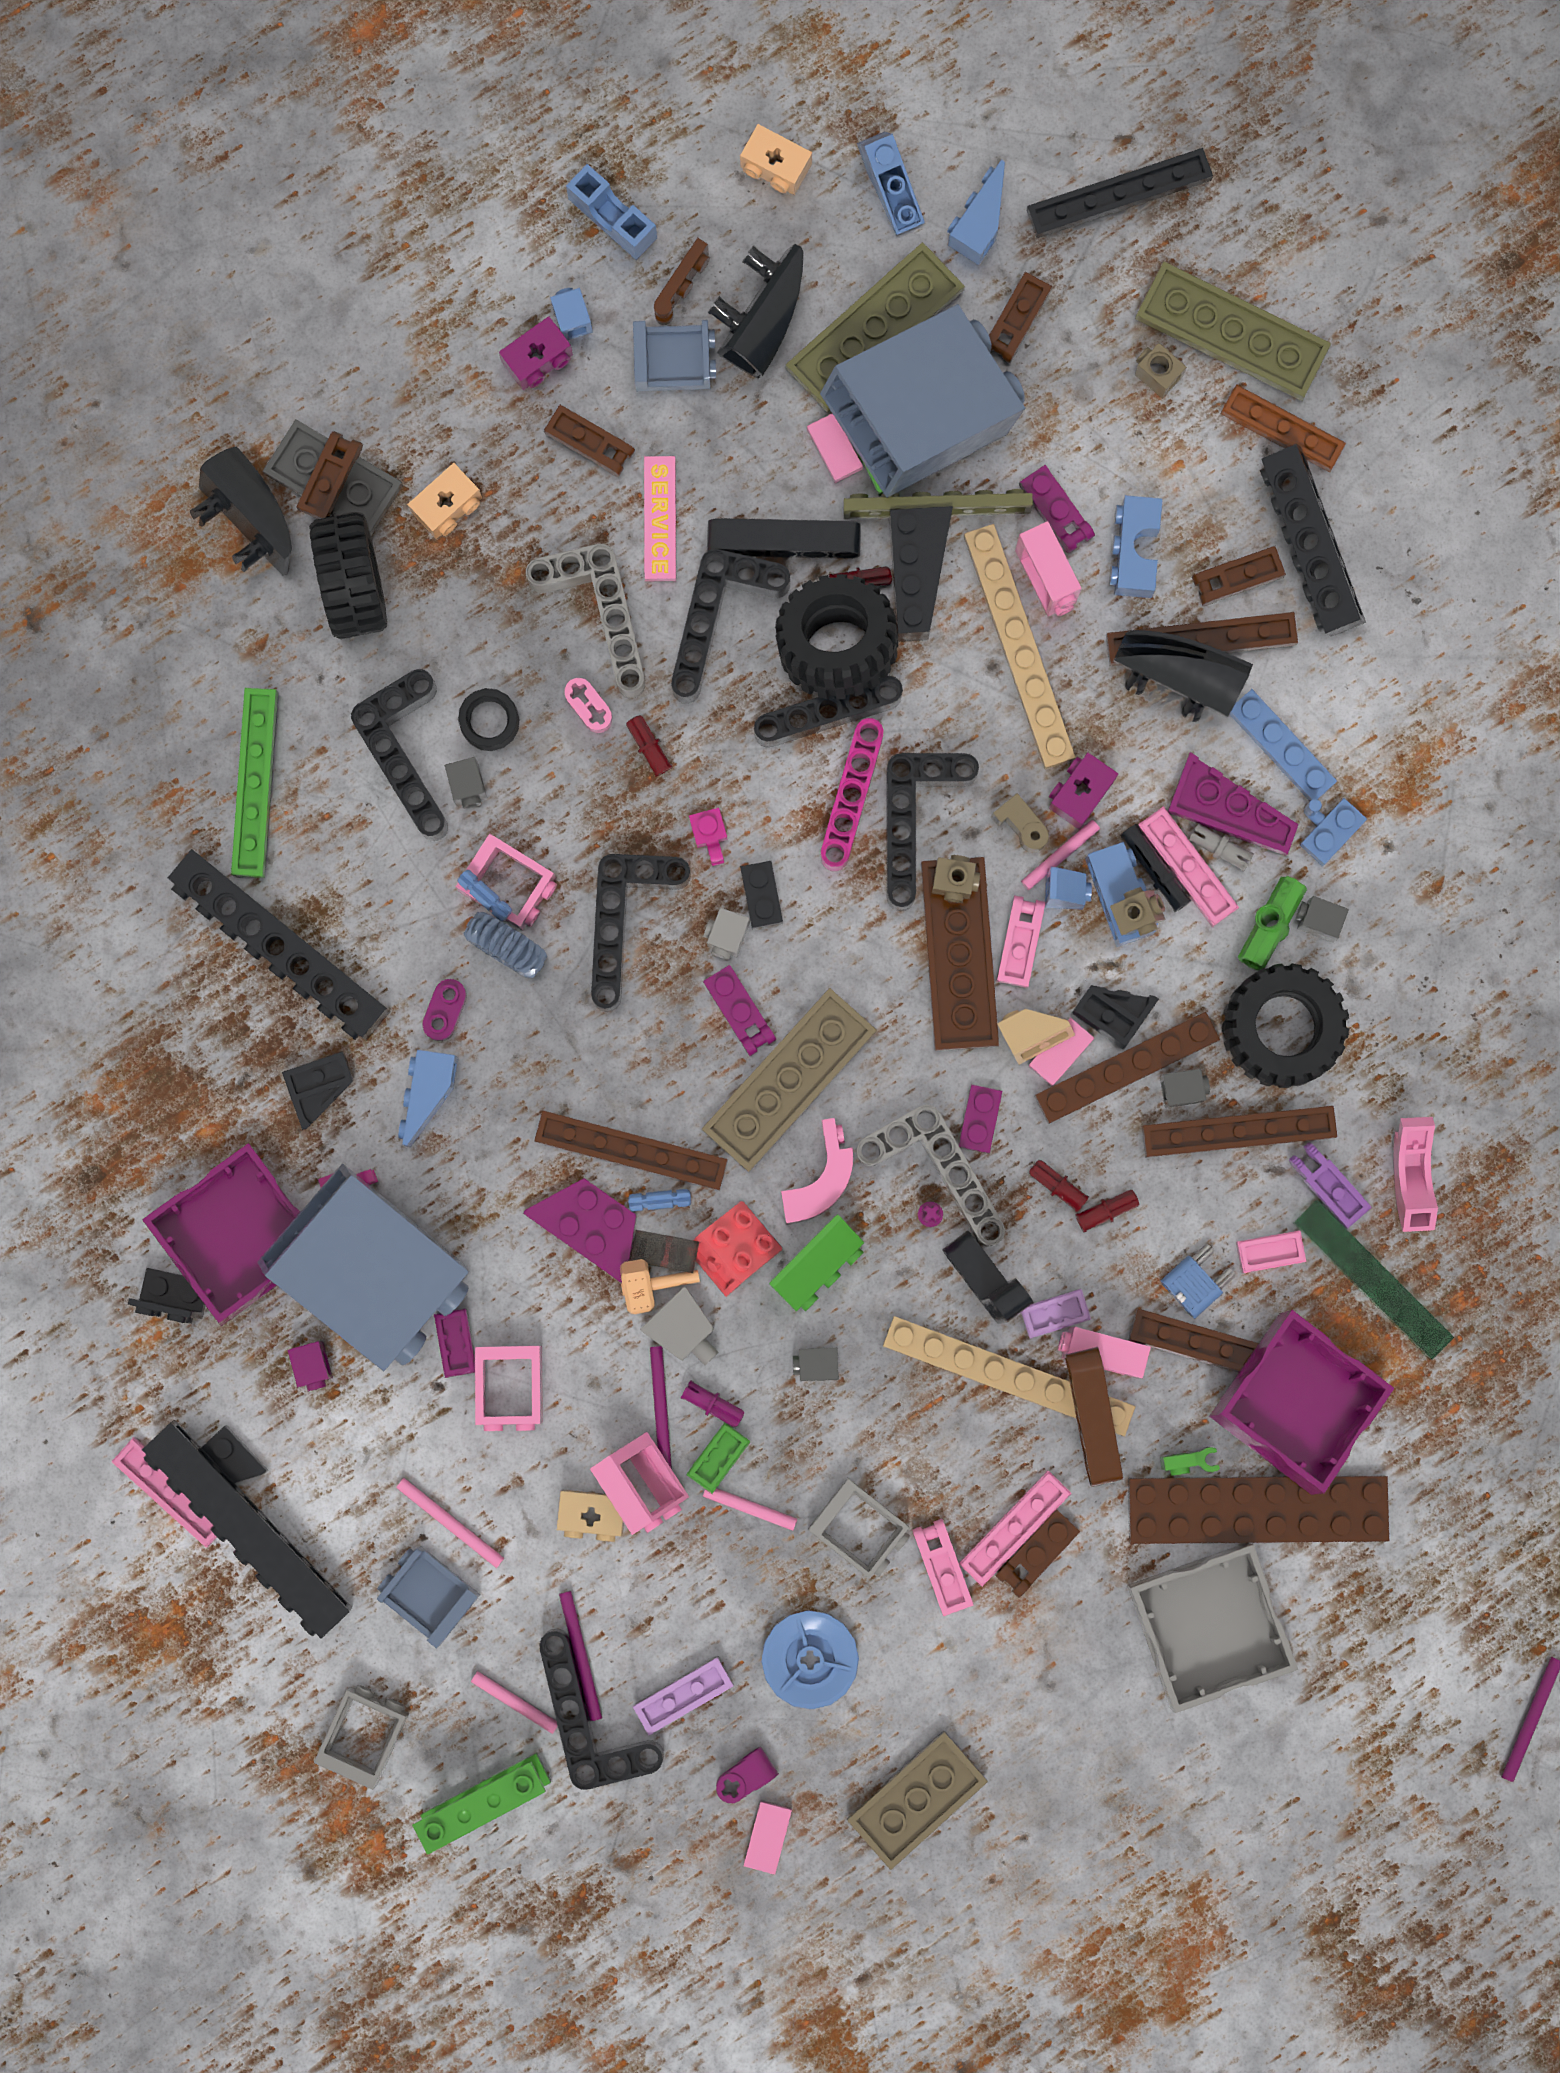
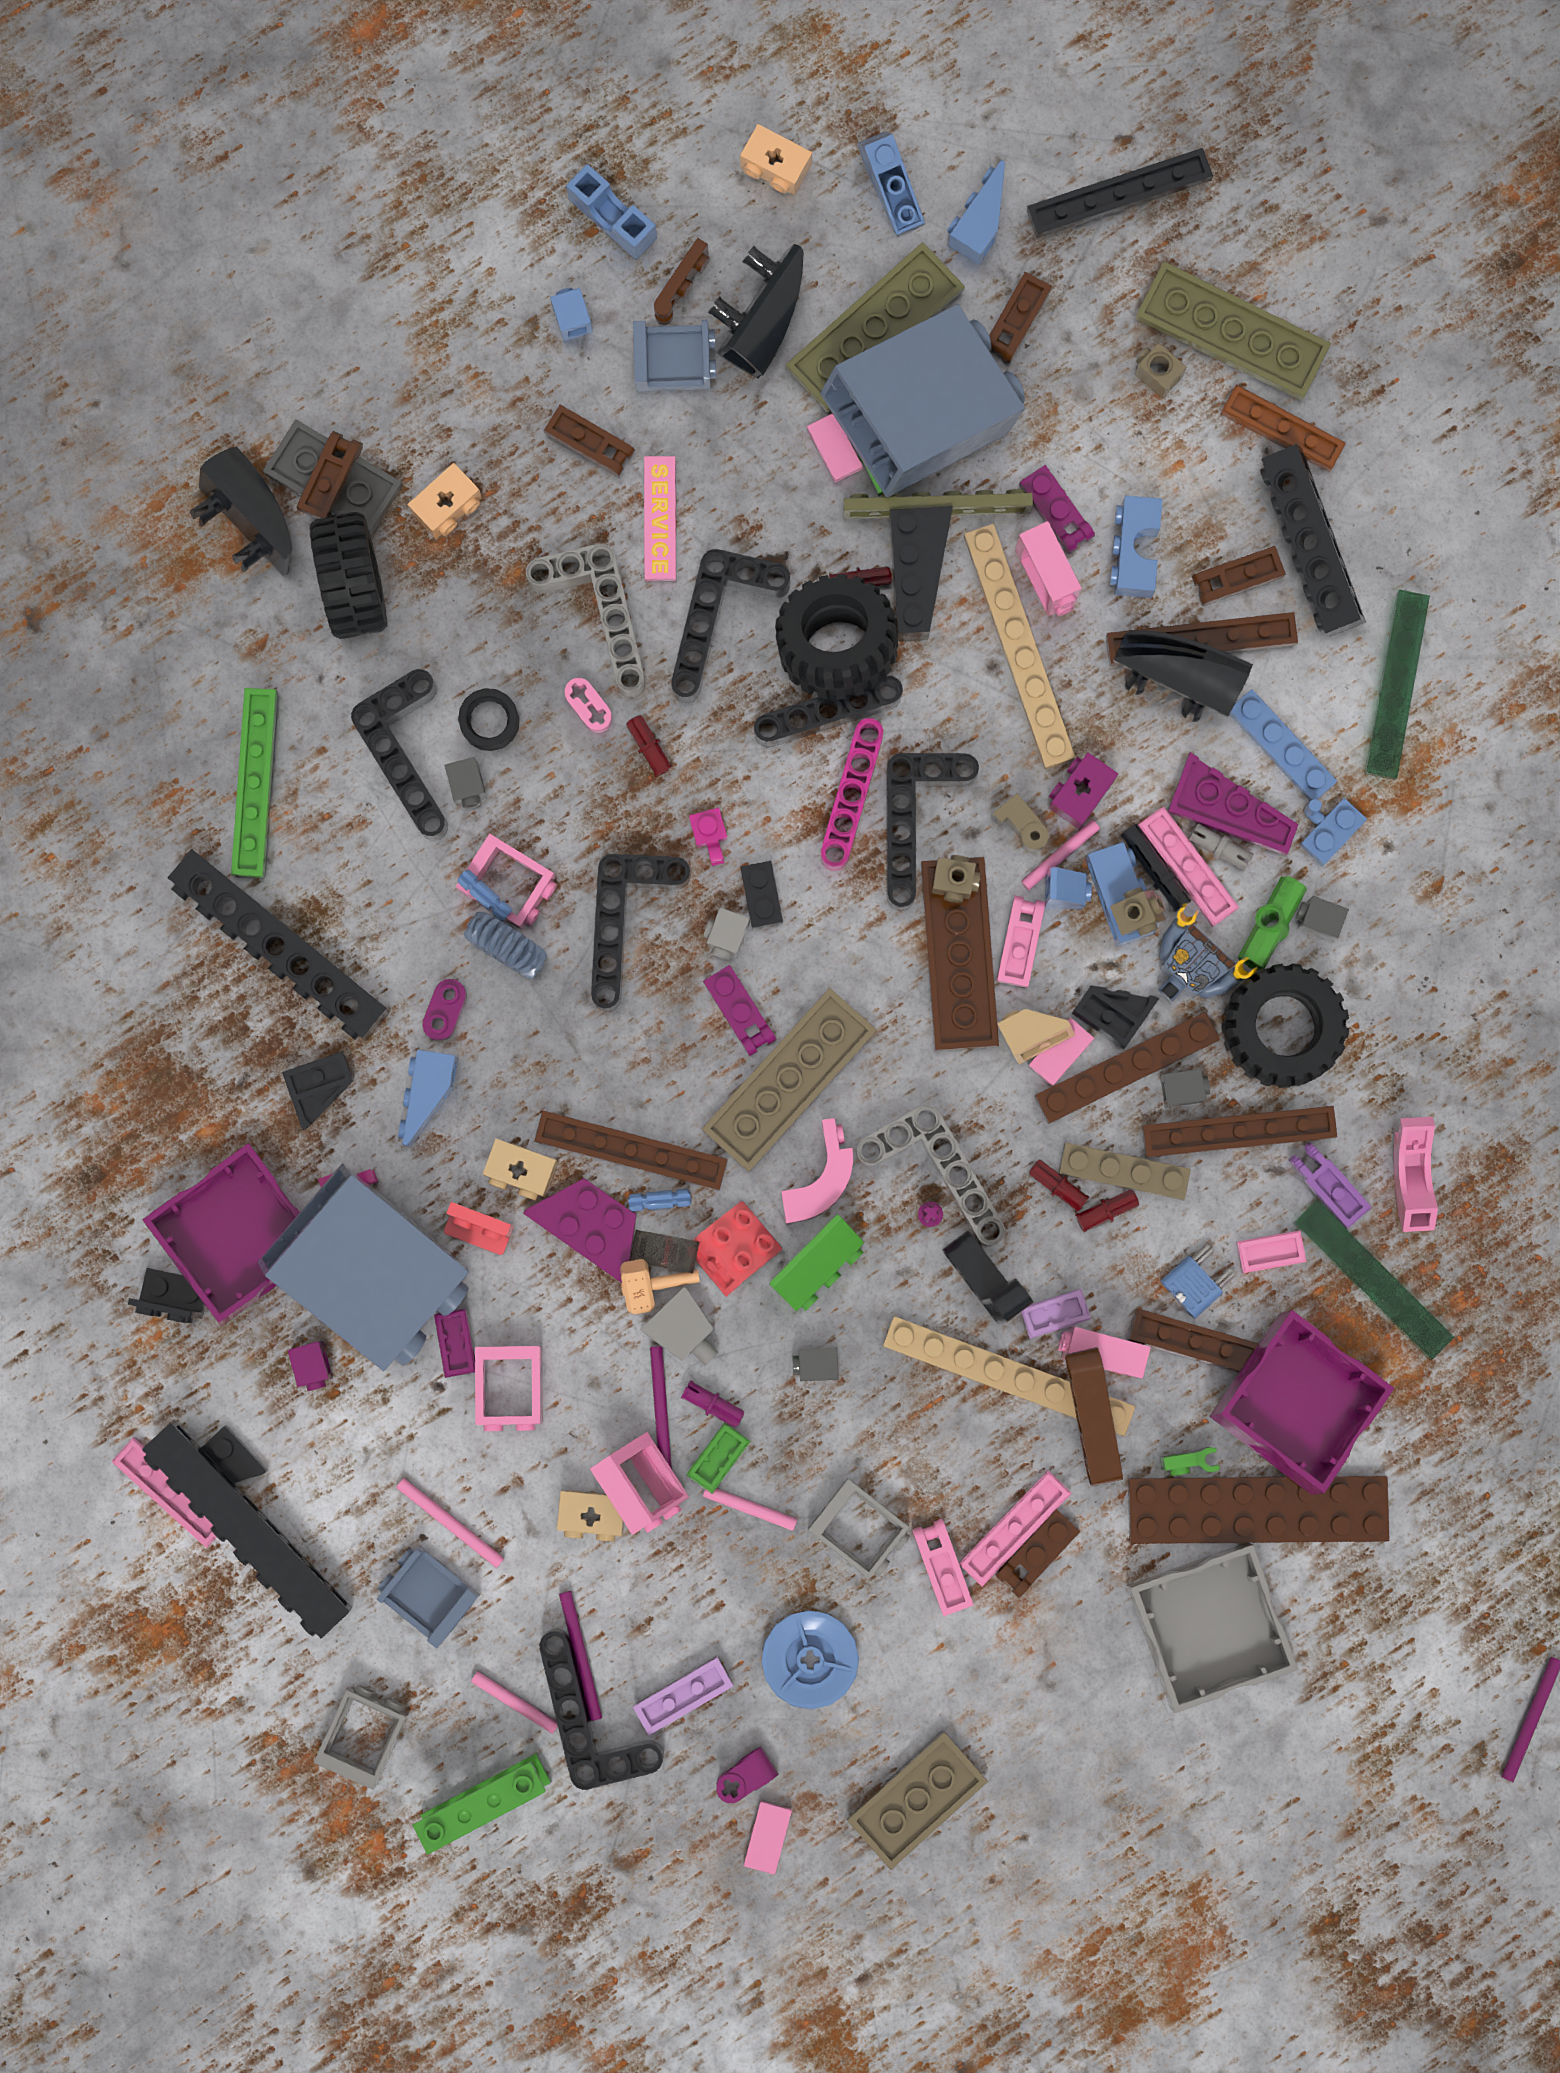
(478, 1229): none -> coral bracket
(506, 1155): none -> tan brick
(545, 340): magenta brick -> none
(785, 538): black beam -> none
(980, 1119): magenta plate -> none
(1124, 1171): none -> dark tan plate
(1196, 962): none -> torso
(1397, 685): none -> clear green plate

